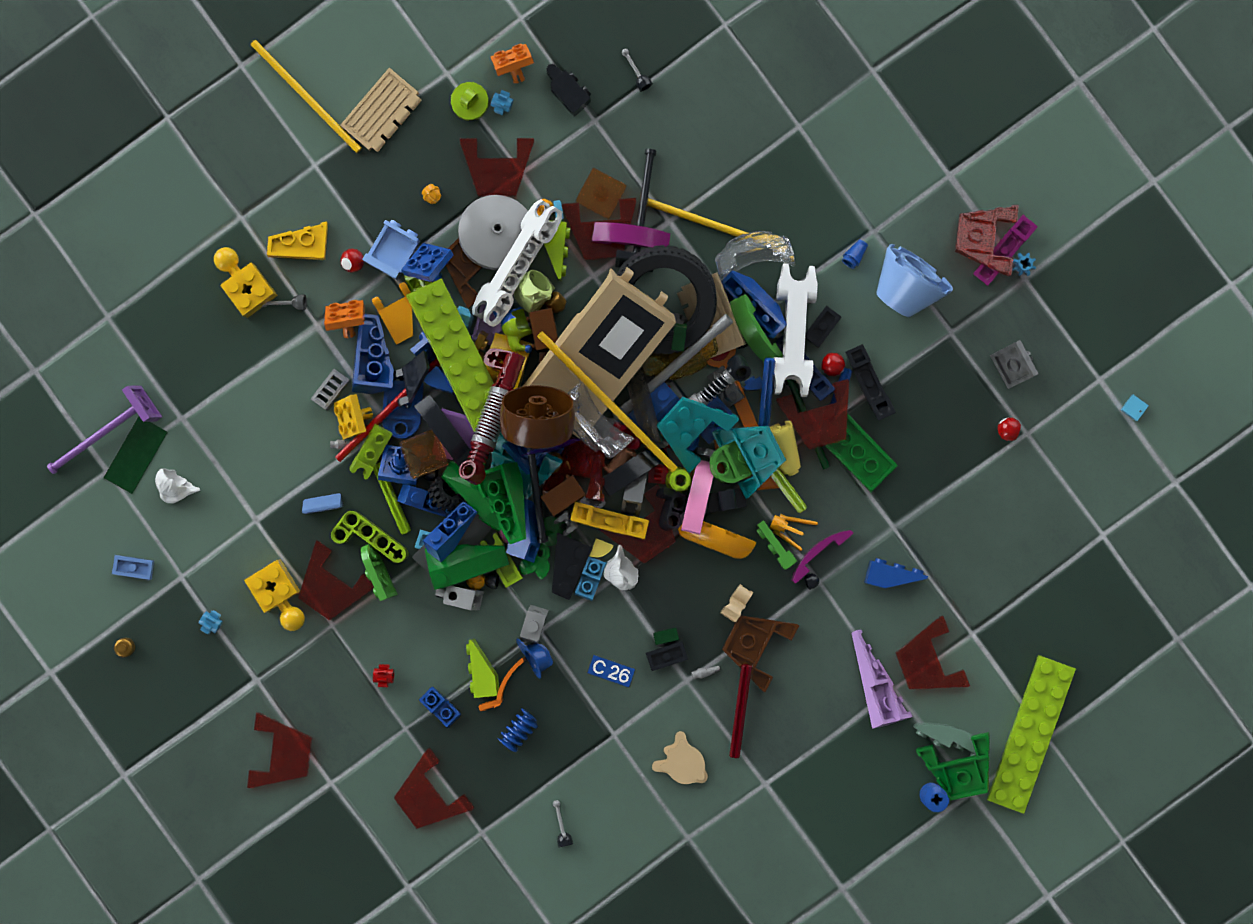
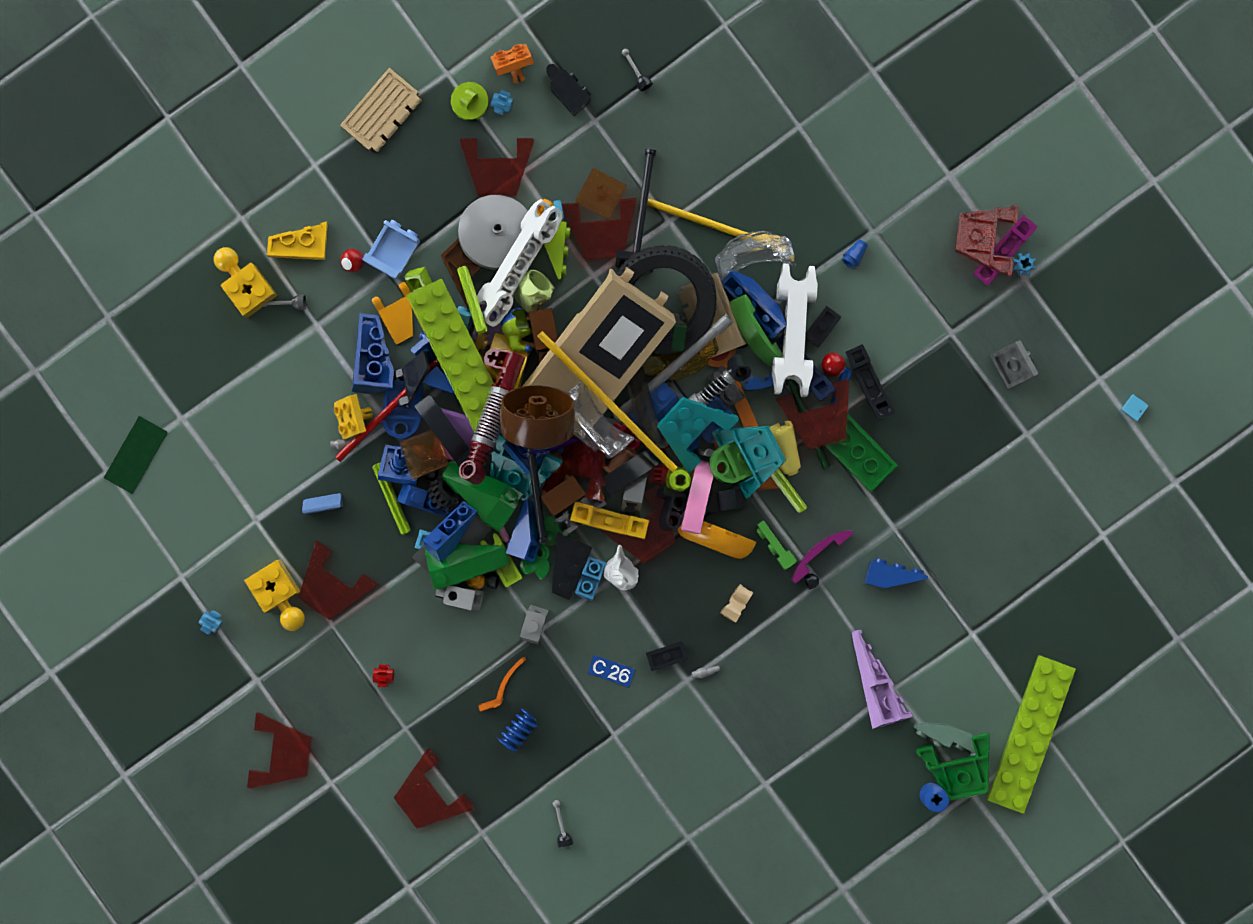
(124, 647): pearl gold piece -> none
(133, 567): medium blue plate -> none
(140, 404): medium lavender tile -> none
(173, 487): white hair -> none
(304, 94): yellow piece -> none
(331, 399): light grey slope -> none
(345, 316): orange plate -> none
(371, 450): lime plate -> none
(373, 539): lime beam -> none
(377, 573): bright green plate -> none
(427, 262): blue plate -> none
(431, 194): light orange plate -> none
(440, 707): blue slope -> none
(472, 300): none -> lime axle
(484, 676): lime slope -> none
(505, 495): green wedge -> none
(537, 655): blue piece -> none
(556, 302): pearl gold piece -> none
(600, 548): light yellow tile -> none
(629, 235): magenta slope -> none
(666, 636): dark green piece -> none
(683, 762): tan tile -> none
(740, 711): dark red axle -> none
(749, 641): reddish brown wing -> none
(767, 392): blue axle -> none
(779, 524): light orange plant -> none
(909, 282): light blue cone -> none
(921, 664): clear red wing -> none
(1009, 429): red piece -> none

